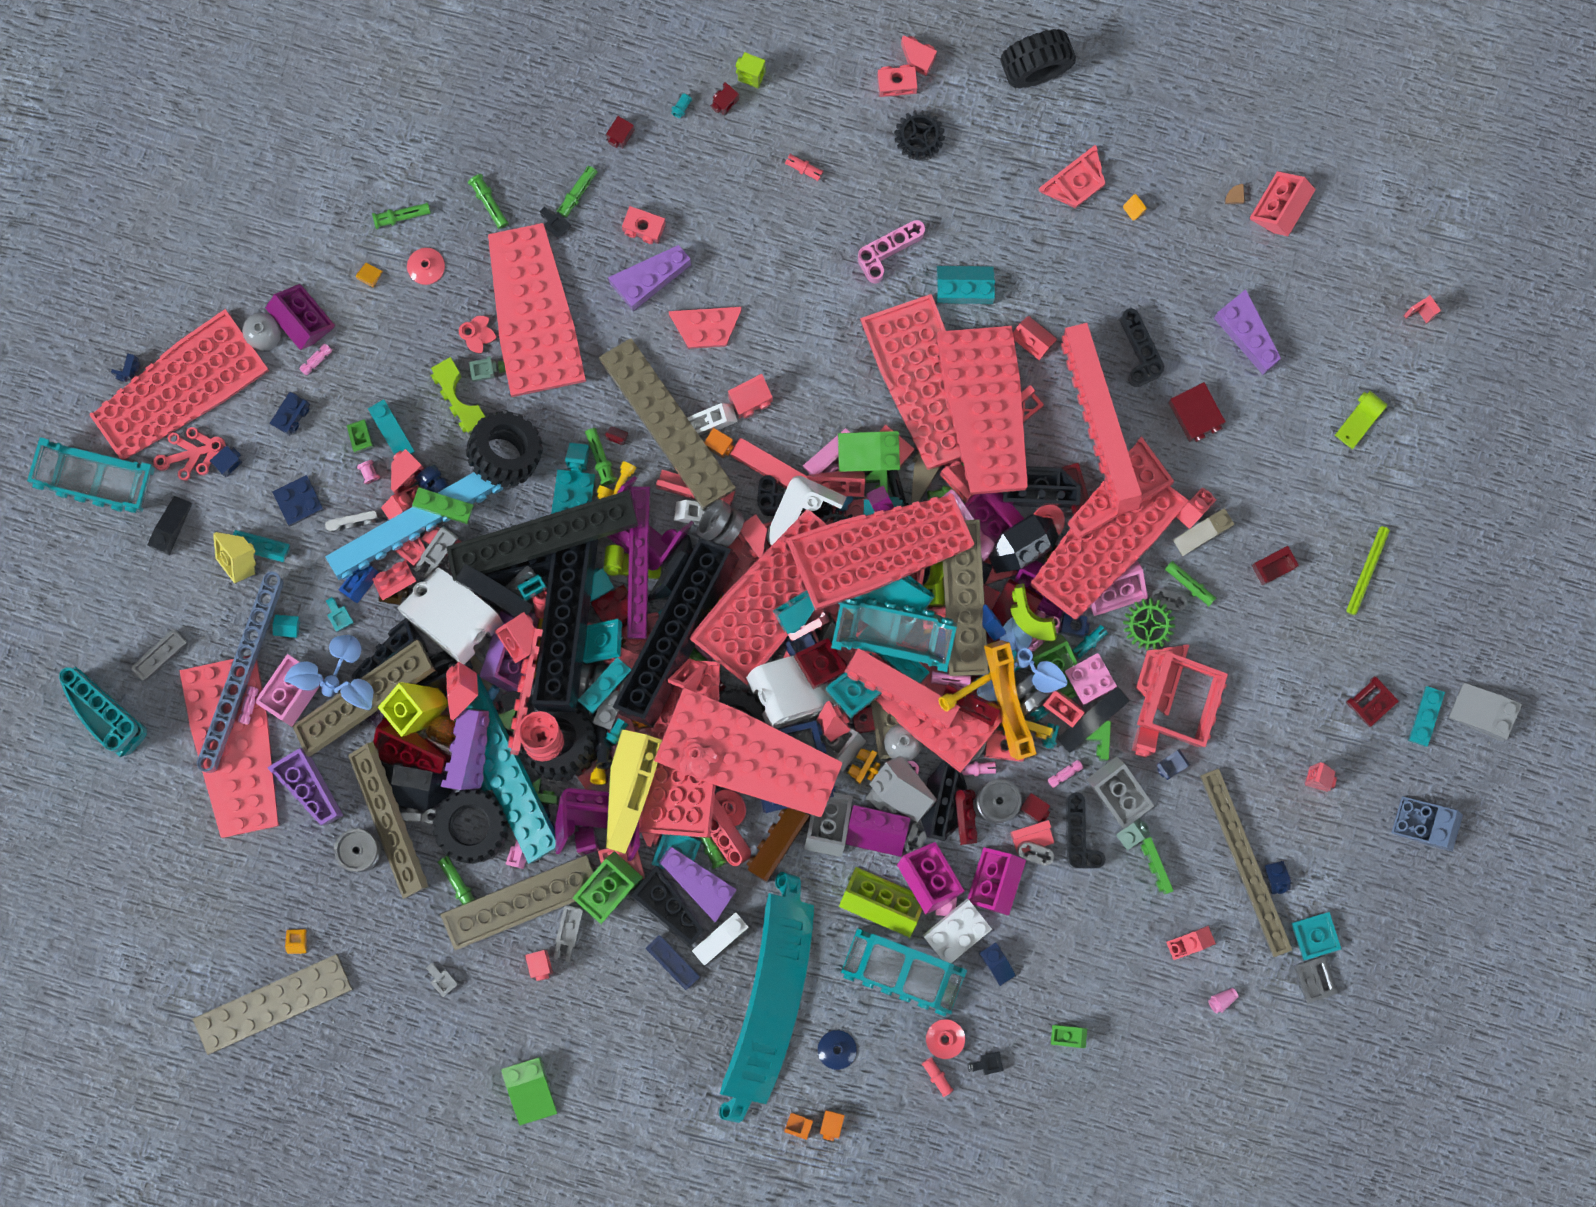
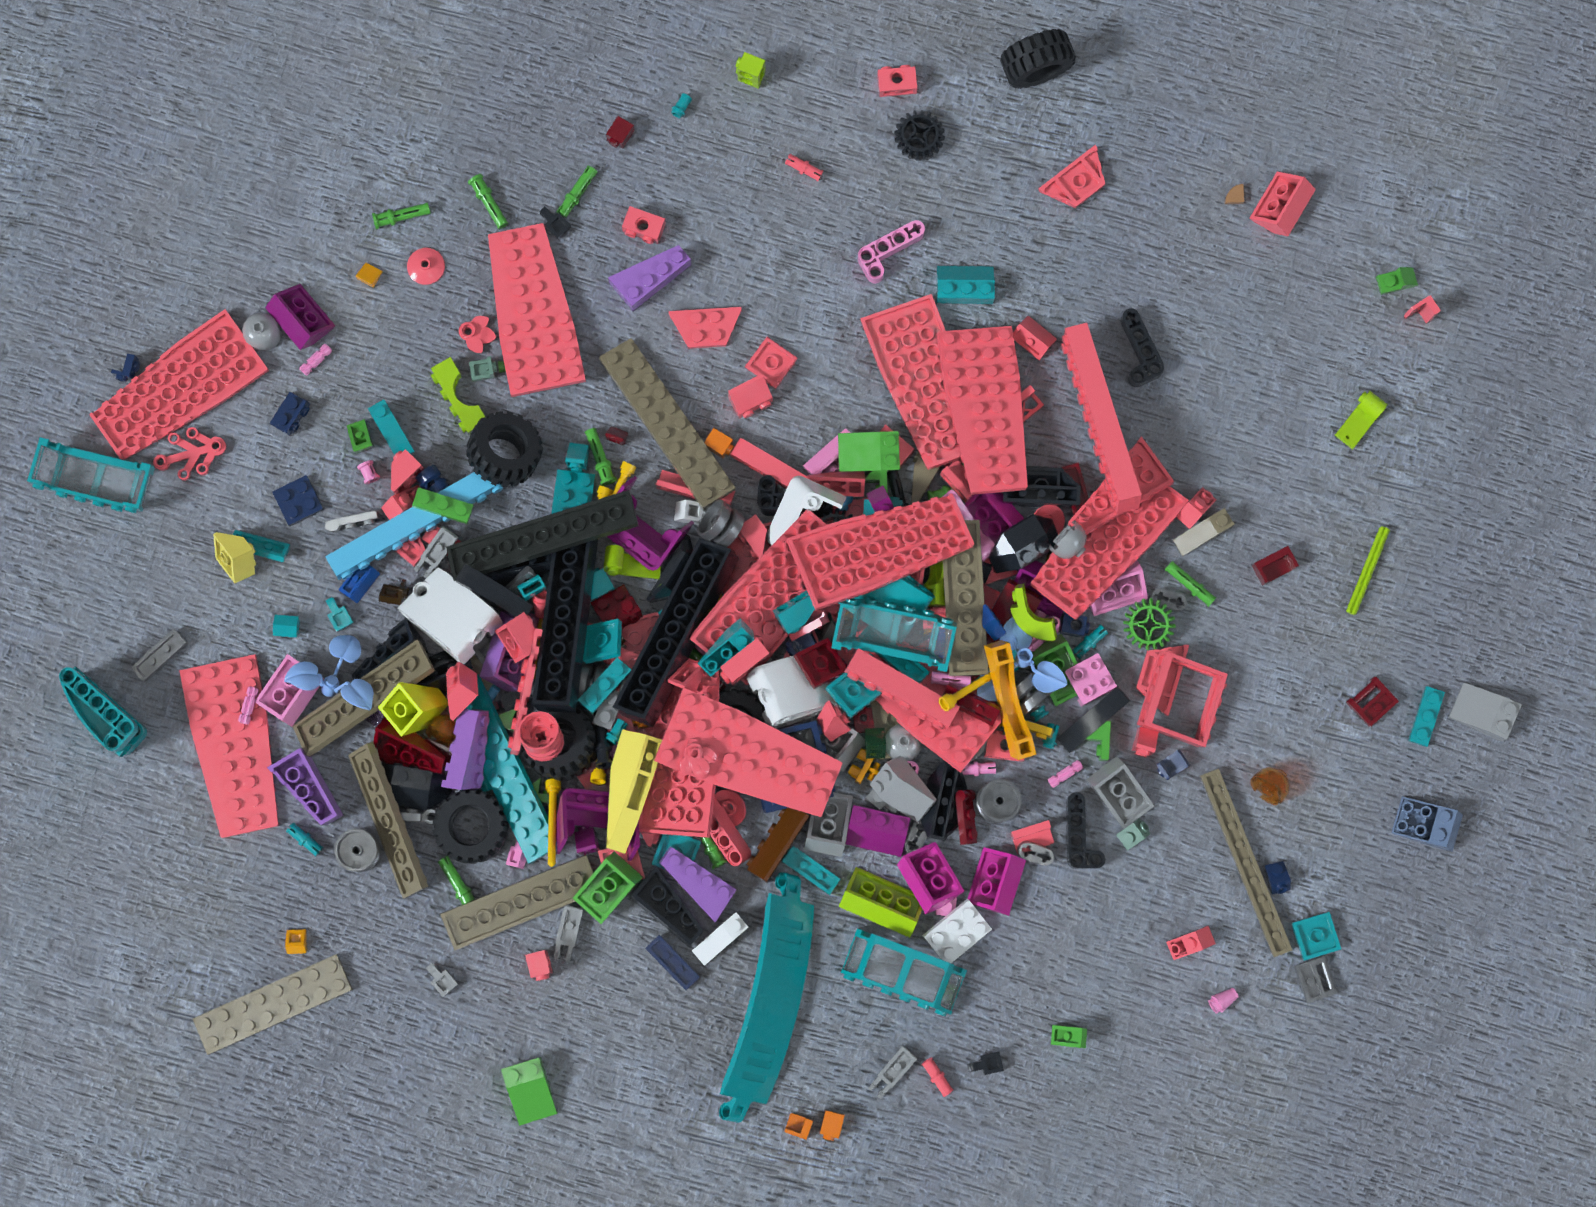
(169, 526): black slope -> none
(226, 460): dark blue brick -> none
(233, 679): sand blue beam -> none
(304, 839): none -> teal pin
(394, 579): coral plate -> none
(552, 787): none -> yellow piece
(638, 565): magenta tile -> none
(714, 417): white slope -> none
(724, 99): dark red brick -> none
(726, 647): none -> teal slope
(744, 662): none -> coral window
(771, 362): none -> coral tile
(811, 870): none -> teal plate
(834, 1039): dark blue dish -> none
(875, 743): none -> clear green brick
(894, 1070): none -> light grey hinge
(918, 54): coral slope -> none
(955, 1035): coral dish -> none
(997, 963): dark blue slope -> none
(1035, 808): dark red brick -> none
(1064, 708): coral slope -> none
(1070, 542): none -> light grey cylinder
(1134, 207): light orange slope -> none
(1155, 866): bright green plate -> none
(1197, 412): dark red brick -> none
(1247, 330): medium lavender wedge -> none
(1272, 784): none -> clear orange cylinder
(1321, 777): coral slope -> none
(1397, 280): none -> bright green slope

